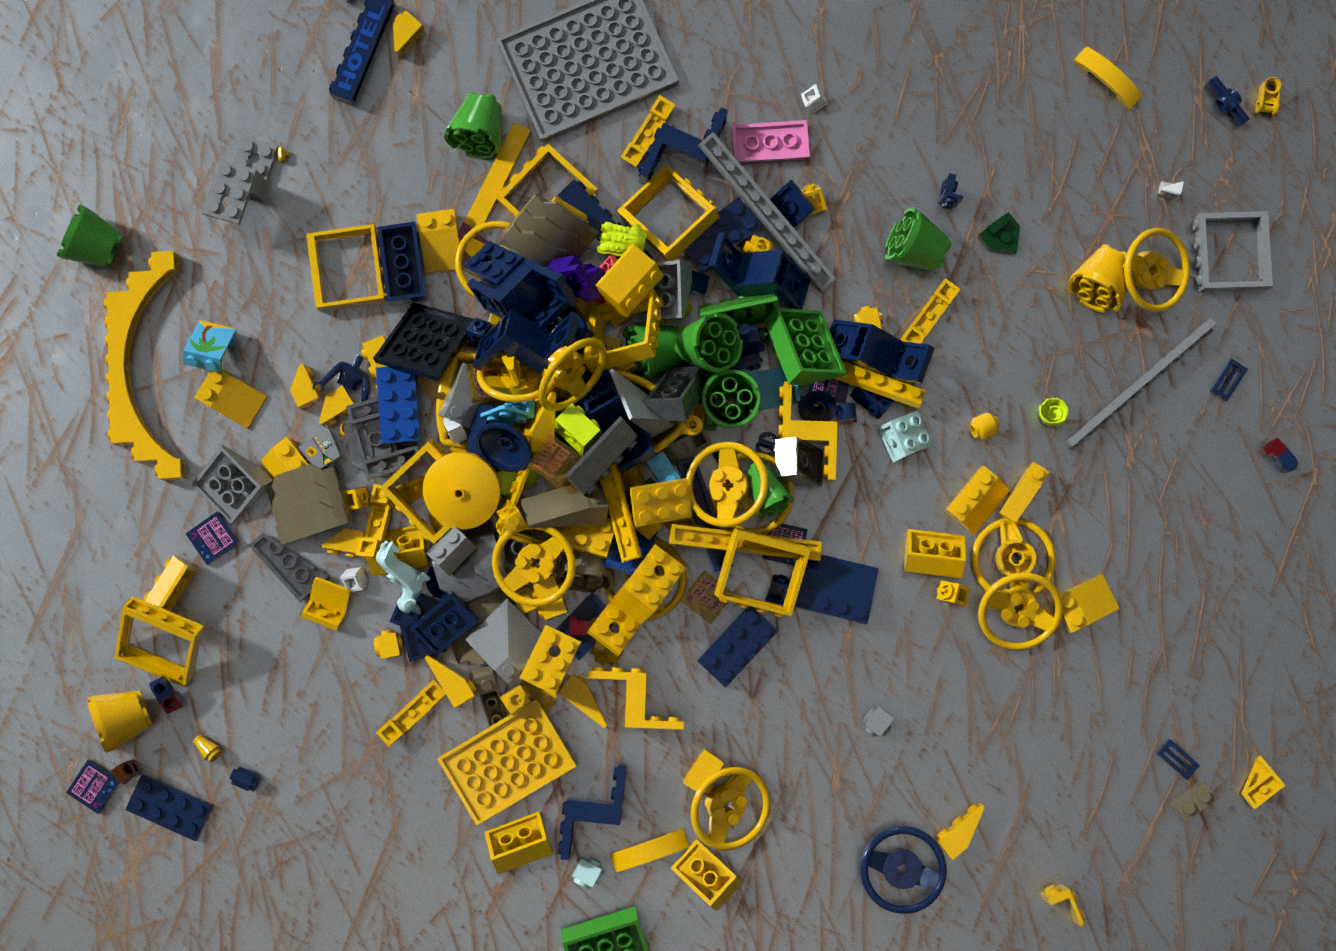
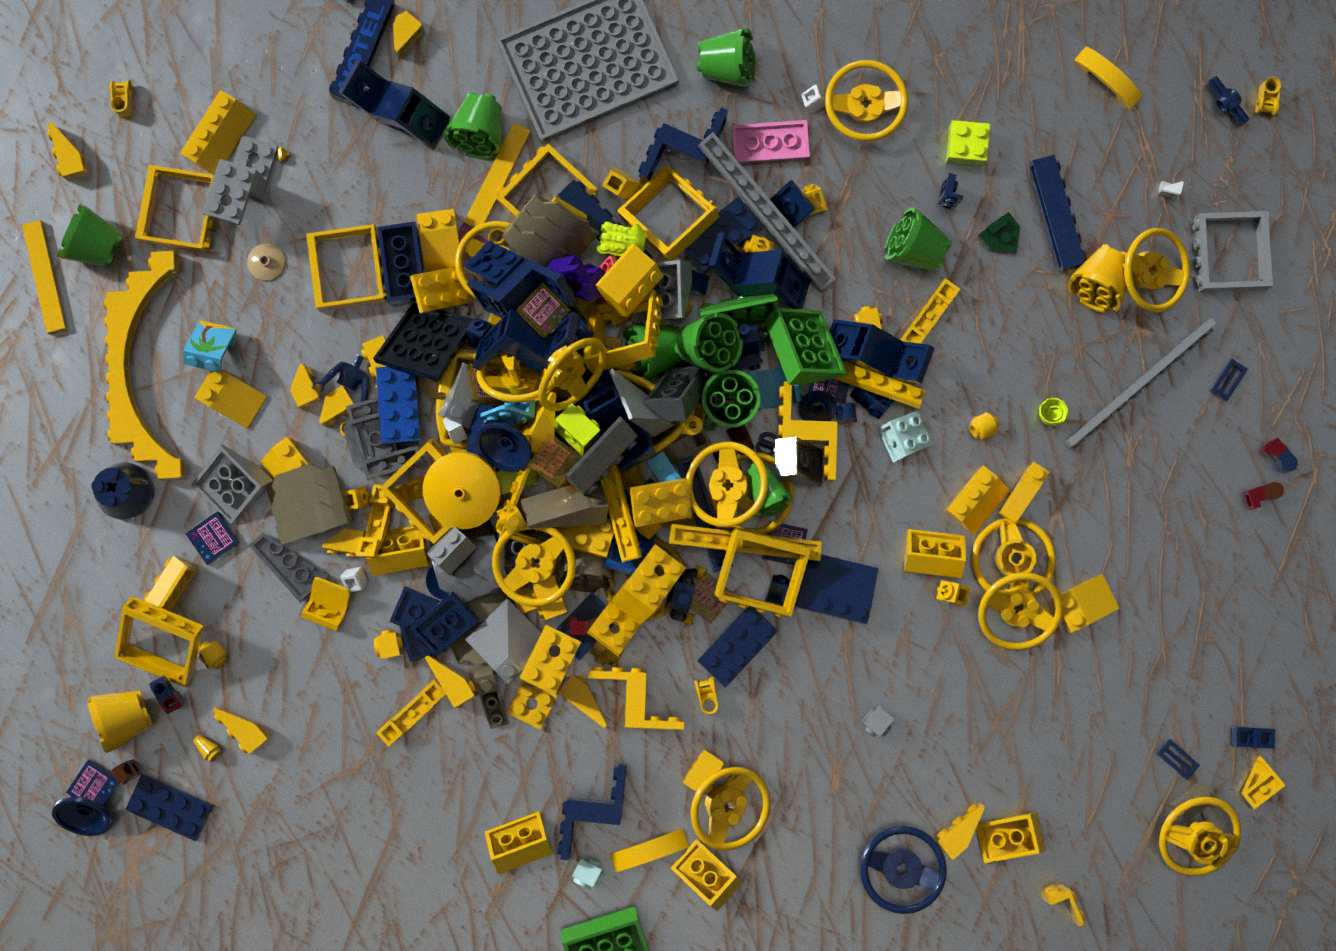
(44, 276): none -> yellow tile
(70, 160): none -> yellow slope
(81, 816): none -> dark blue dish
(121, 94): none -> yellow piece
(123, 490): none -> dark blue cone
(148, 204): none -> yellow window
(212, 654): none -> yellow head
(218, 132): none -> yellow slope
(244, 779): dark blue brick -> none
(247, 732): none -> yellow slope
(272, 268): none -> tan dish
(322, 451): light grey torso -> none
(394, 104): none -> dark blue bracket
(405, 575): light aqua animal -> none
(439, 290): none -> yellow plate
(494, 233): none -> yellow plate
(506, 762): yellow plate -> none
(515, 698): yellow brick -> none
(543, 310): none -> clear yellow tile
(622, 183): none -> yellow slope
(638, 147): yellow slope -> none
(681, 595): none -> torso
(706, 694): none -> yellow piece
(728, 58): none -> bright green cone
(741, 436): none -> reddish brown leg
(878, 102): none -> yellow piece
(967, 143): none -> neon yellow brick
(1011, 837): none -> yellow slope
(1057, 213): none -> dark blue brick
(1202, 840): none -> yellow piece
(1253, 737): none -> dark blue slope
(1269, 491): none -> leg

